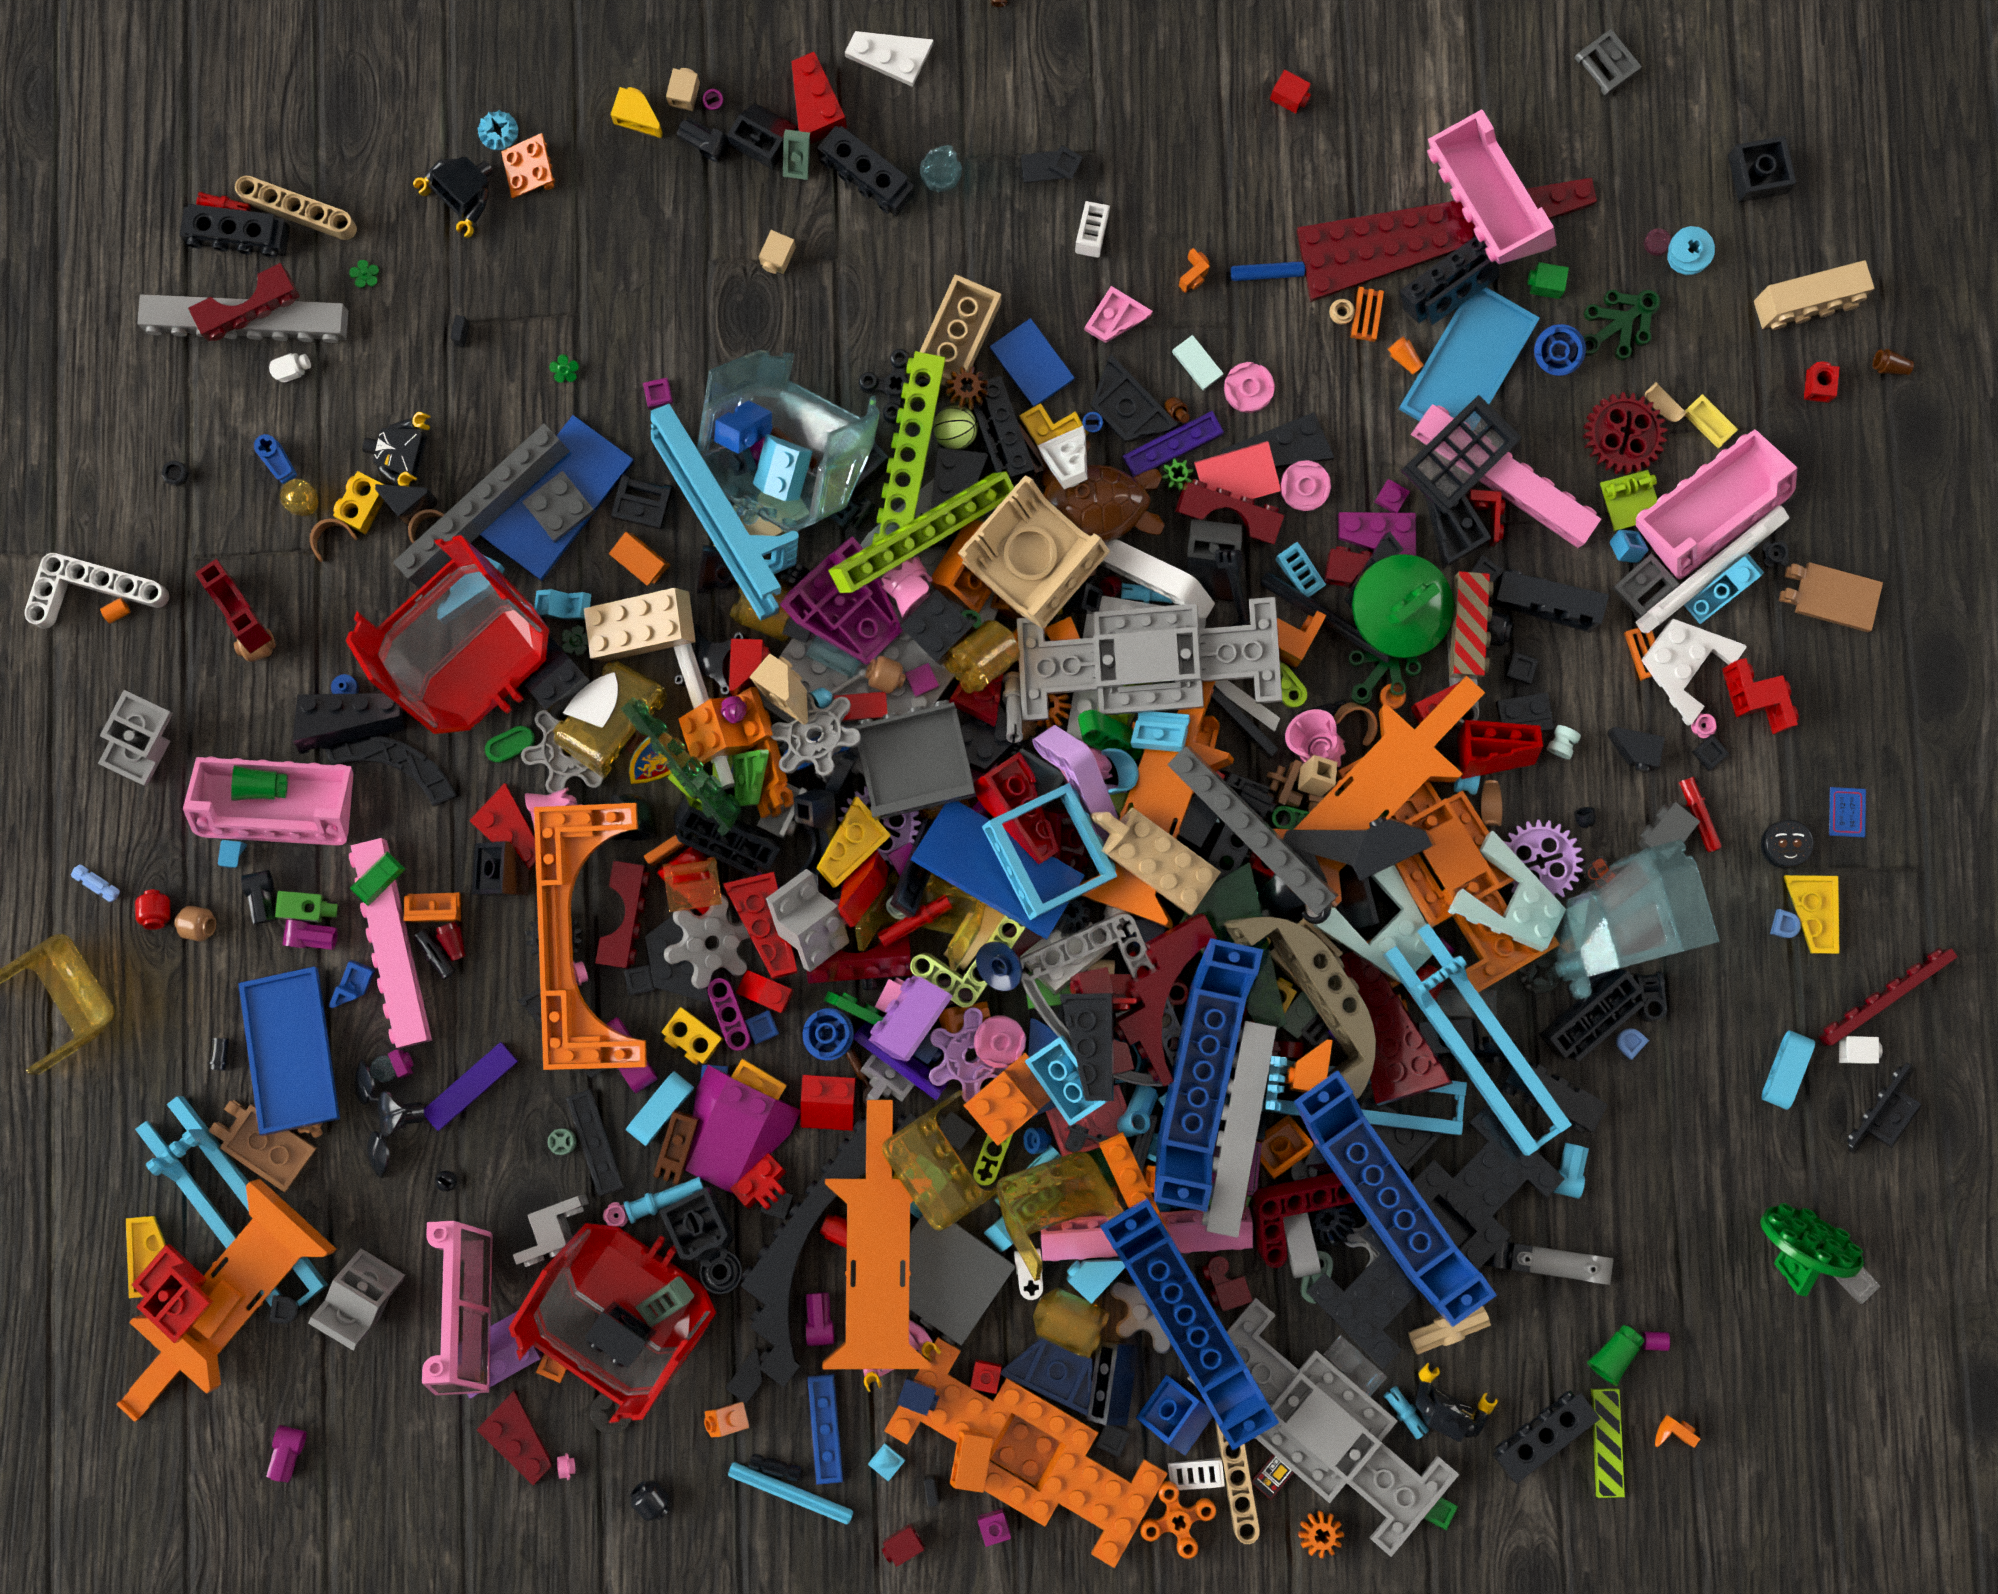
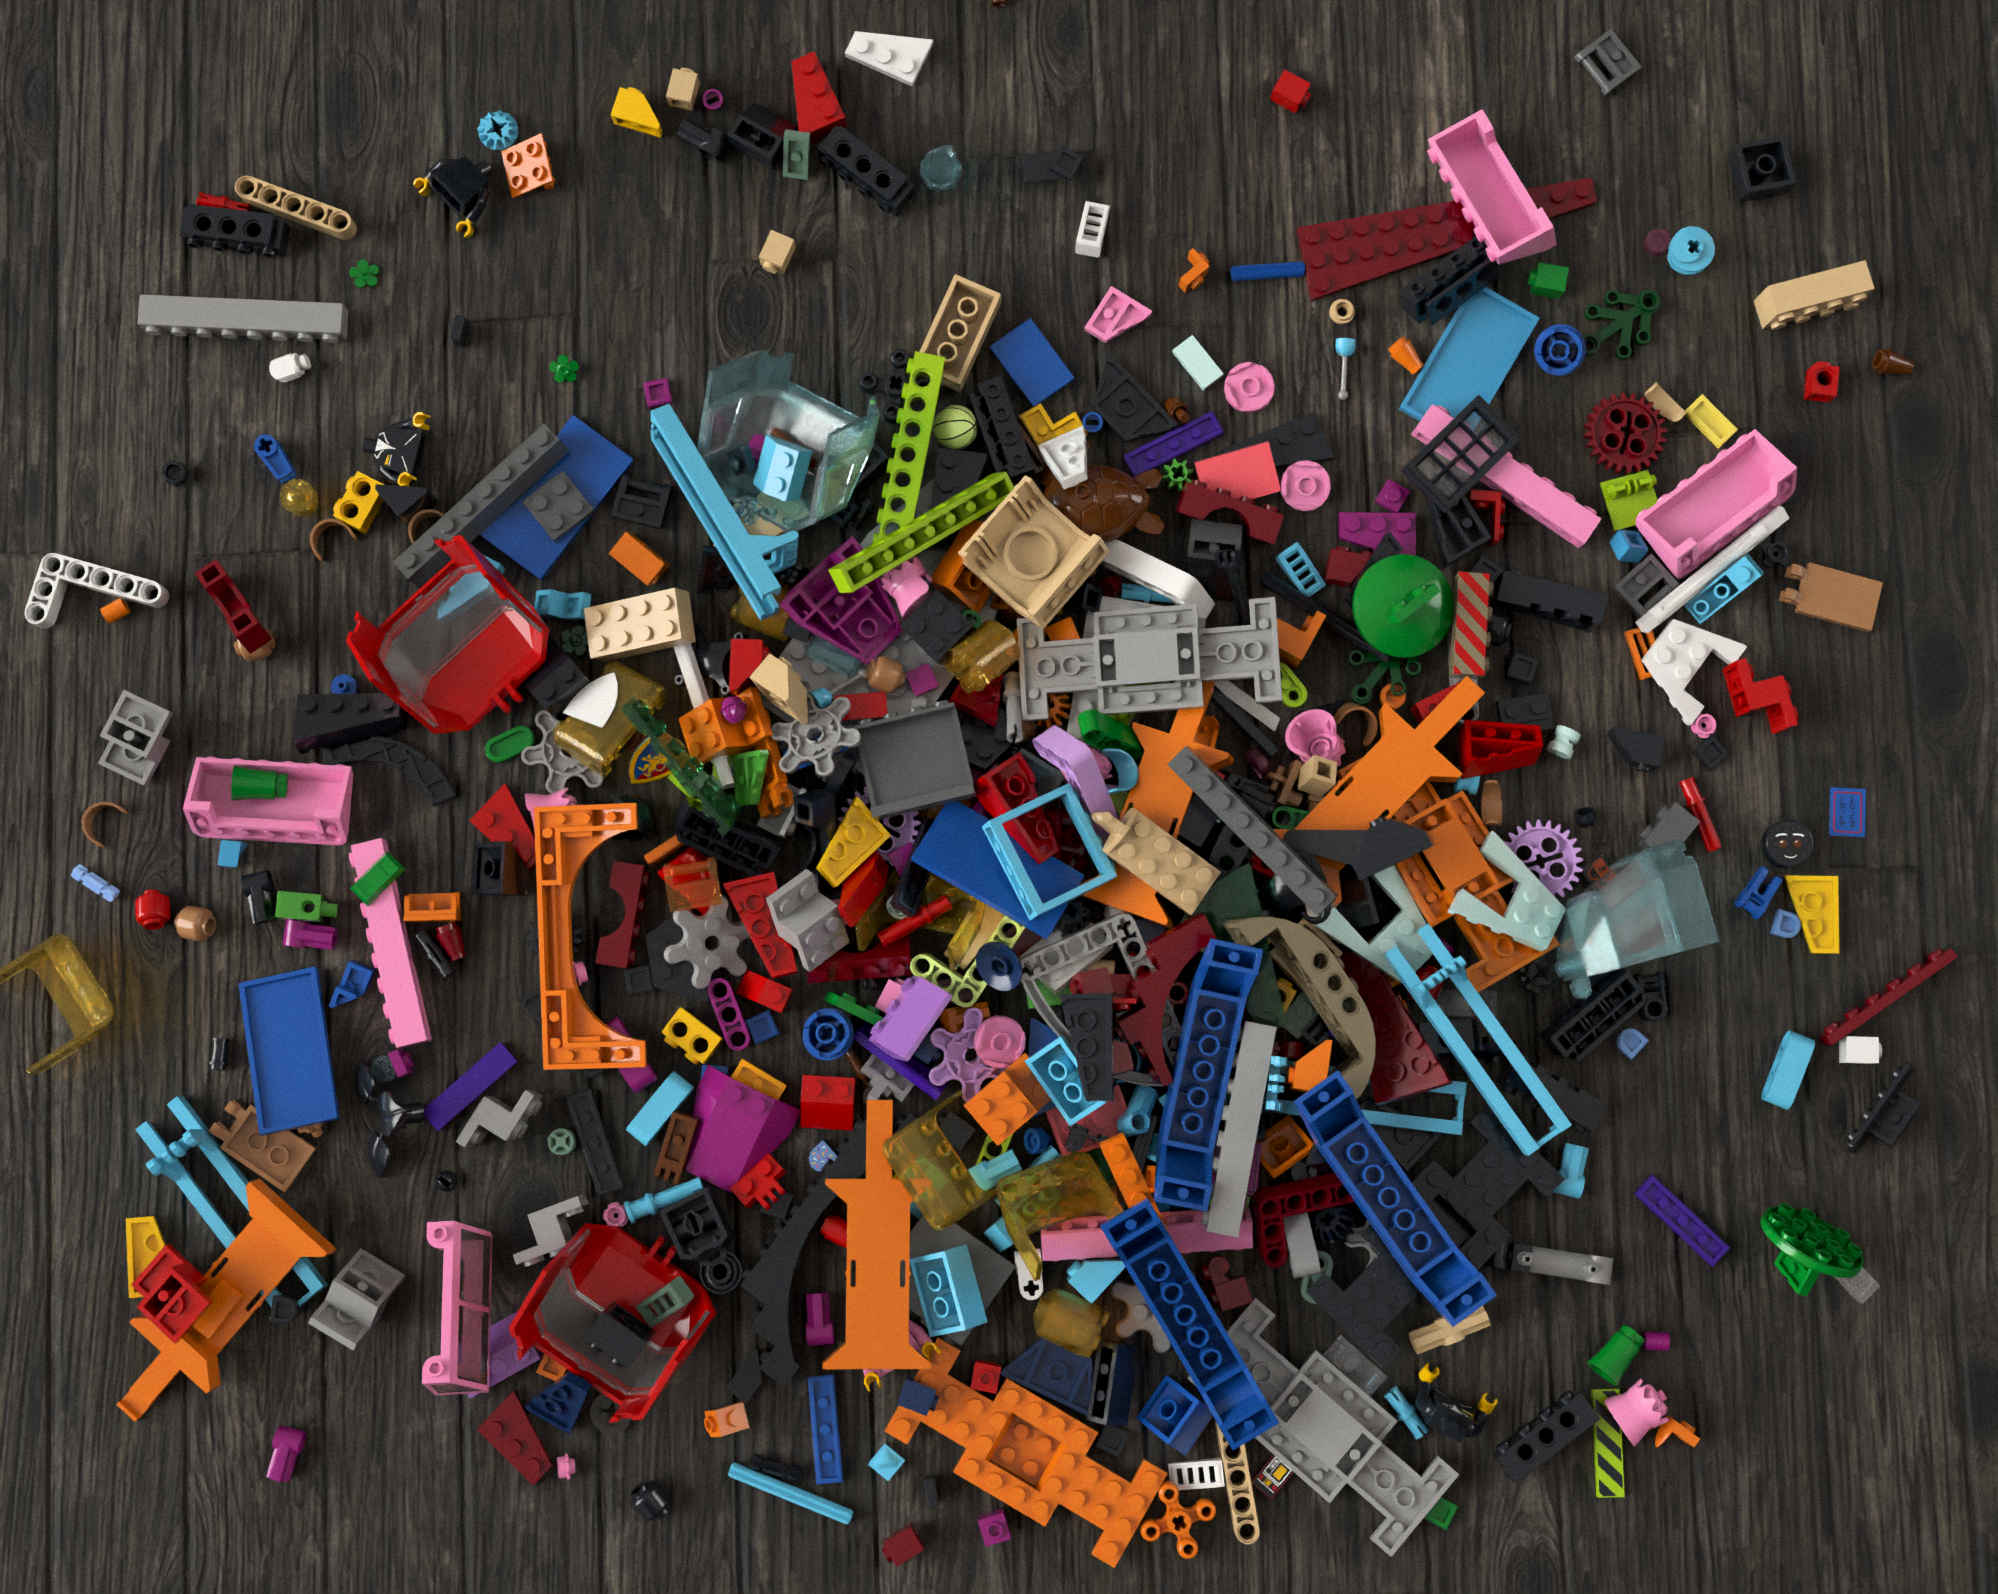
(88, 816): none -> medium nougat helmet
(272, 291): dark red arch -> none
(500, 1119): none -> light grey bracket
(561, 1401): none -> dark blue wing
(744, 427): blue brick -> none
(820, 1155): none -> medium blue tile
(948, 1290): none -> medium azure slope
(971, 1461): orange hinge -> none
(977, 385): reddish brown gear -> none
(988, 1173): none -> medium azure piece
(1160, 731): medium azure plate -> none
(1258, 762): none -> clear pink tile
(1316, 1543): orange gear -> none
(1344, 347): none -> hinge
(1370, 294): orange tile -> none
(1638, 1410): none -> bright pink hat
(1681, 1220): none -> dark purple tile
(1751, 899): none -> blue piece

